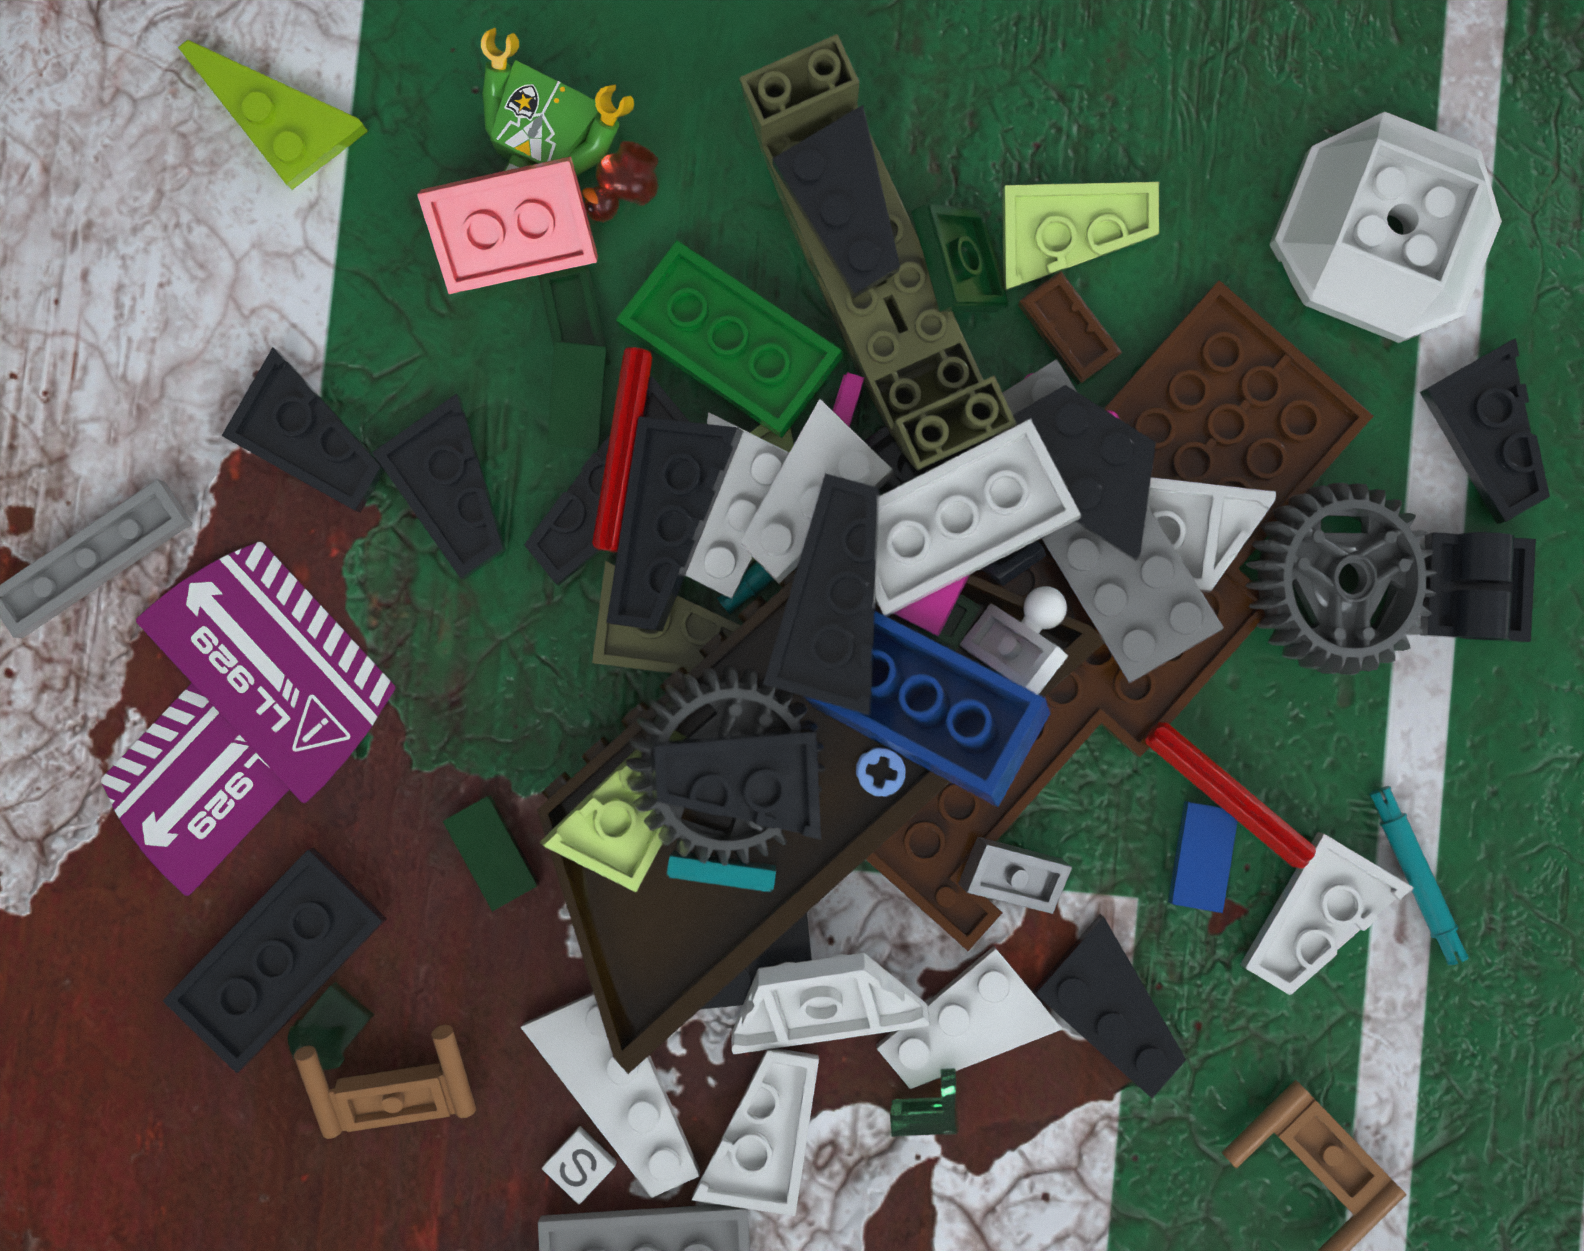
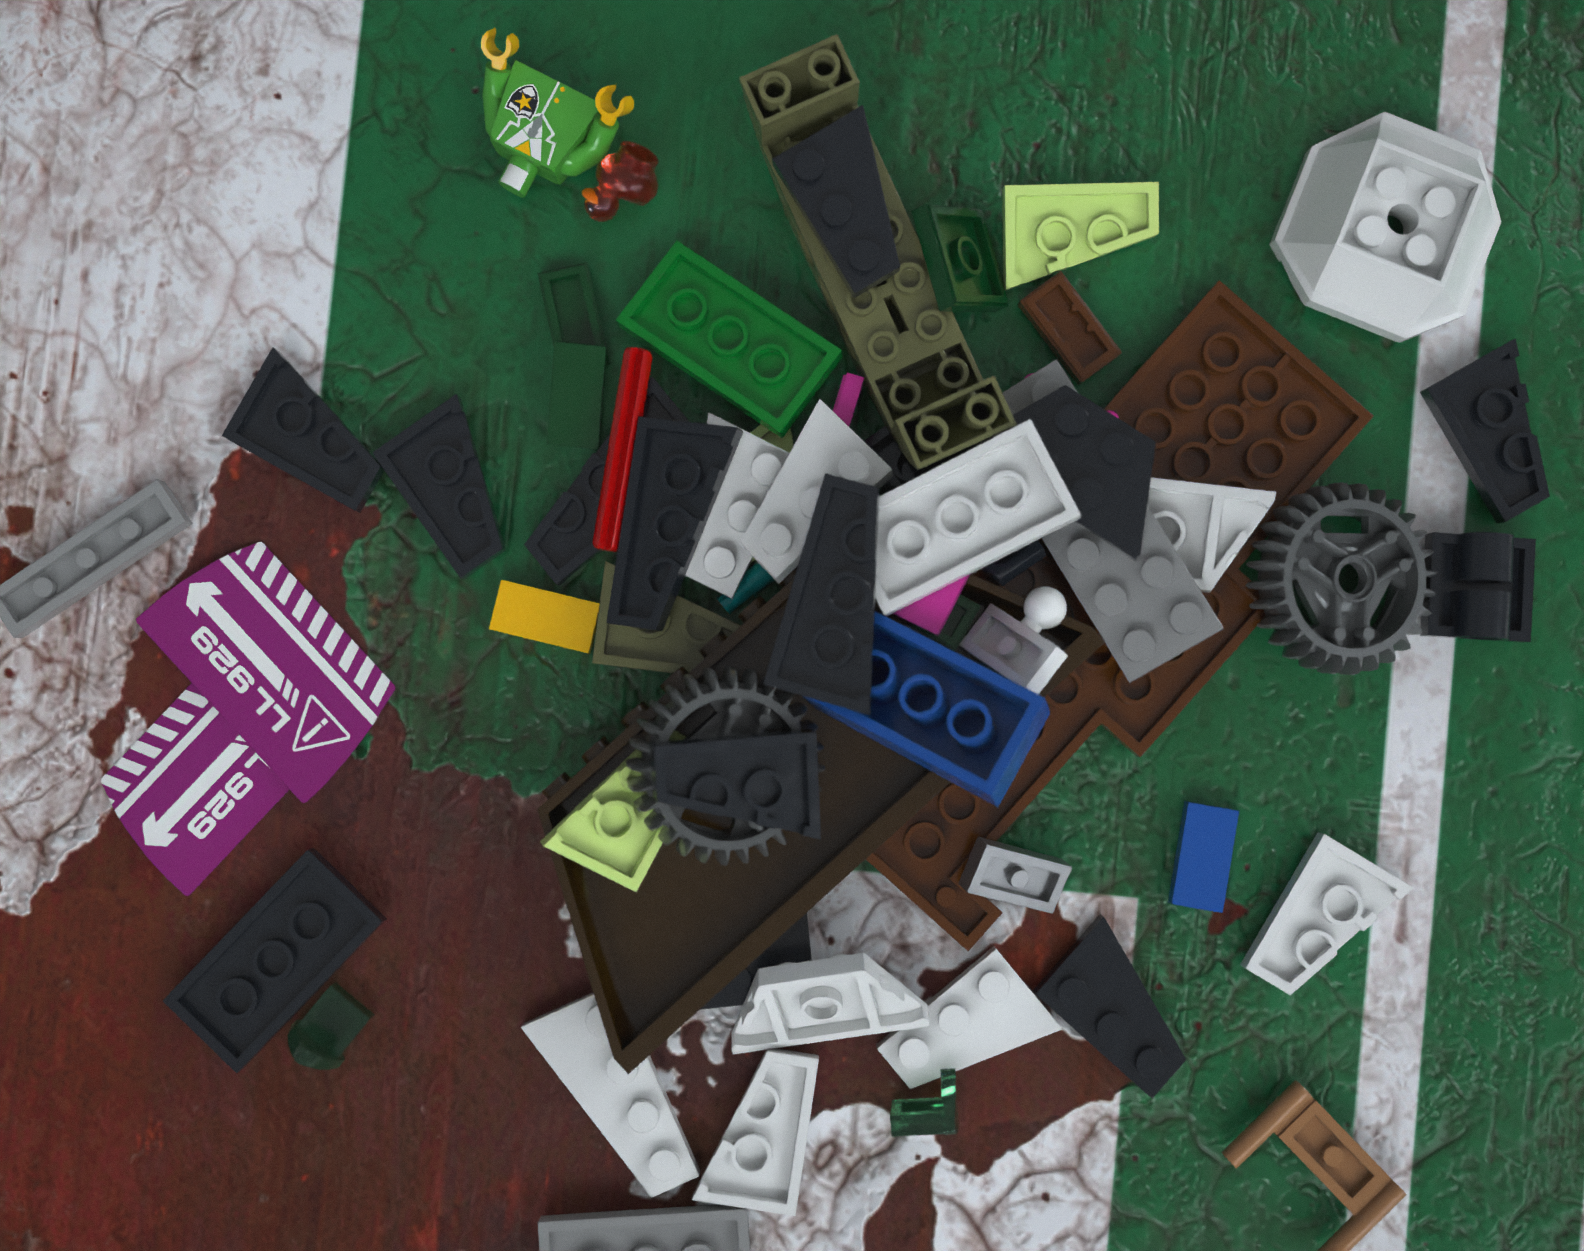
(283, 123): lime wing -> none
(390, 1095): medium nougat plate -> none
(491, 852): dark green tile -> none
(508, 225): coral plate -> none
(545, 616): none -> yellow tile
(579, 1165): white tile -> none
(736, 874): teal tile -> none
(888, 785): light blue bush -> none
(1230, 795): red axle -> none
(1419, 875): teal piece -> none

